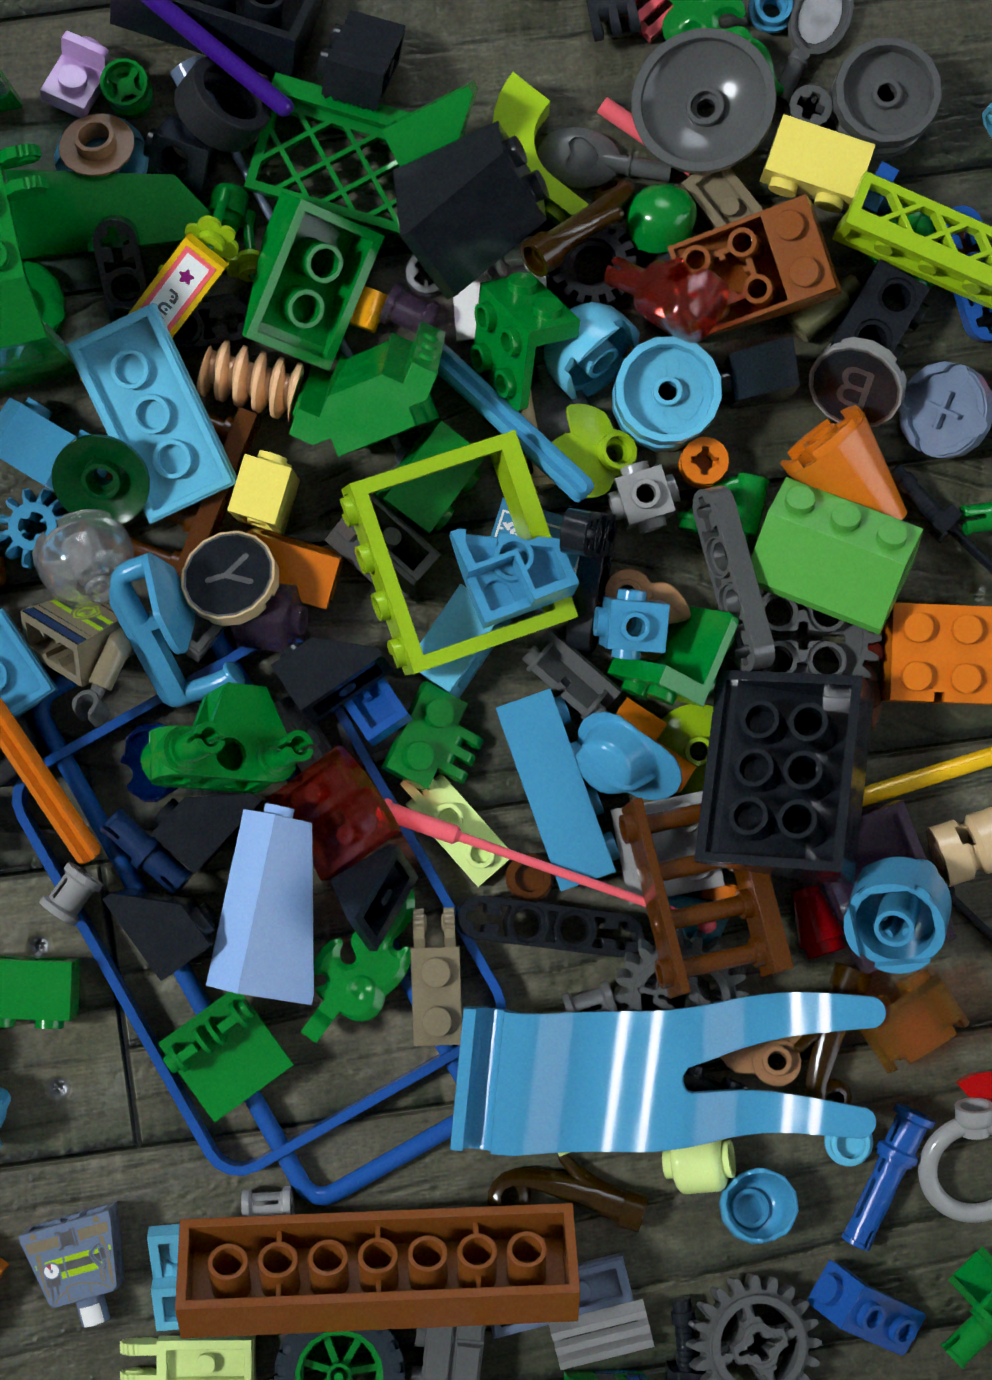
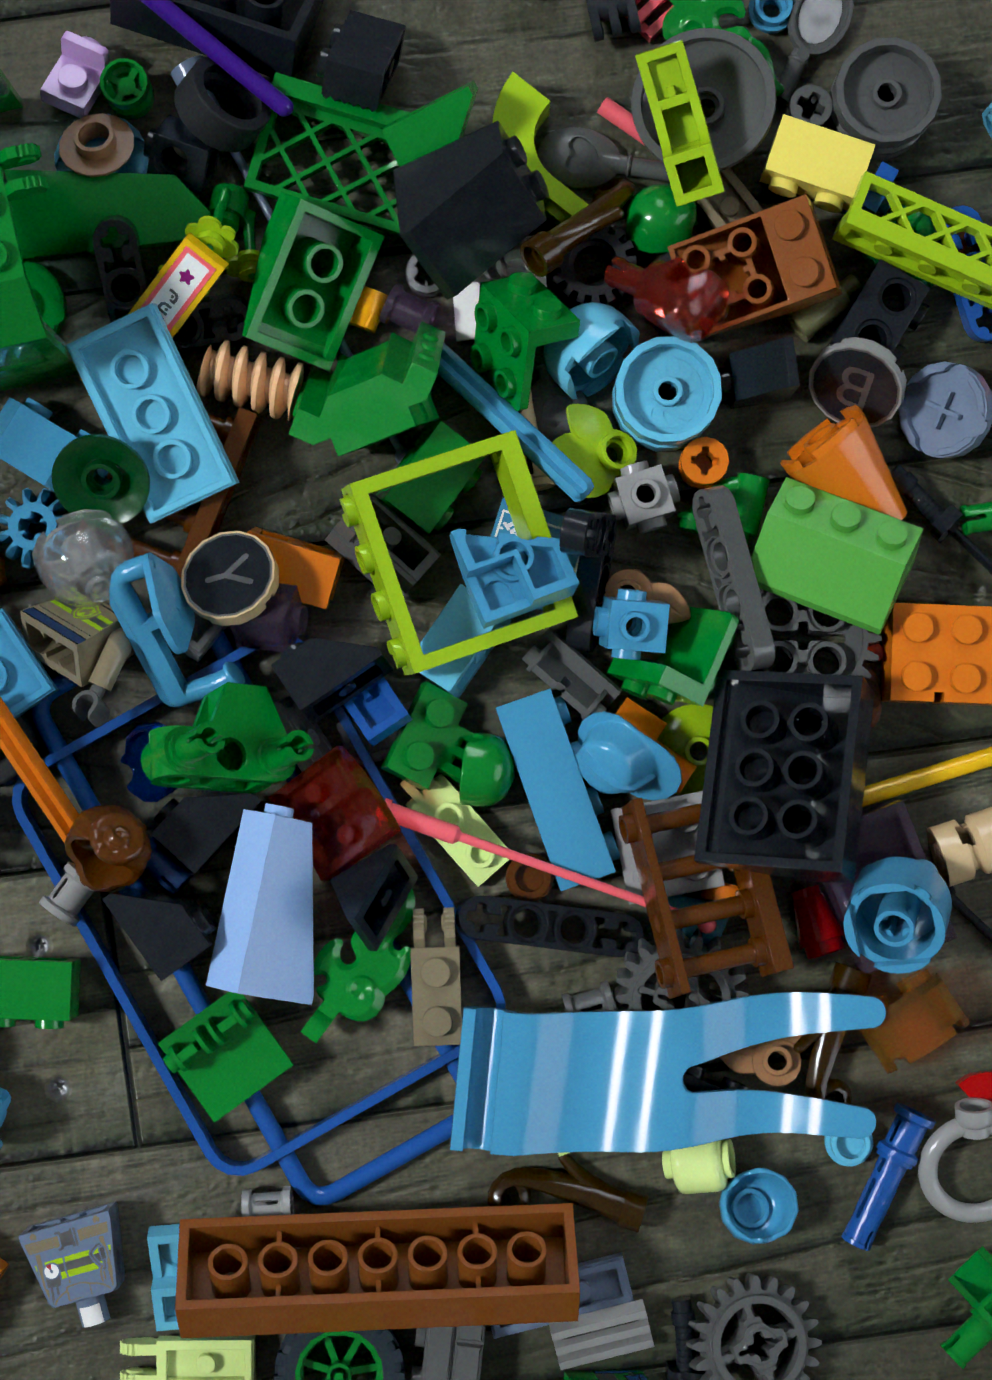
(108, 847): none -> reddish brown hair
(264, 492): light yellow brick -> none
(486, 771): none -> green hair
(680, 123): none -> lime arch
(865, 1310): blue bracket -> none

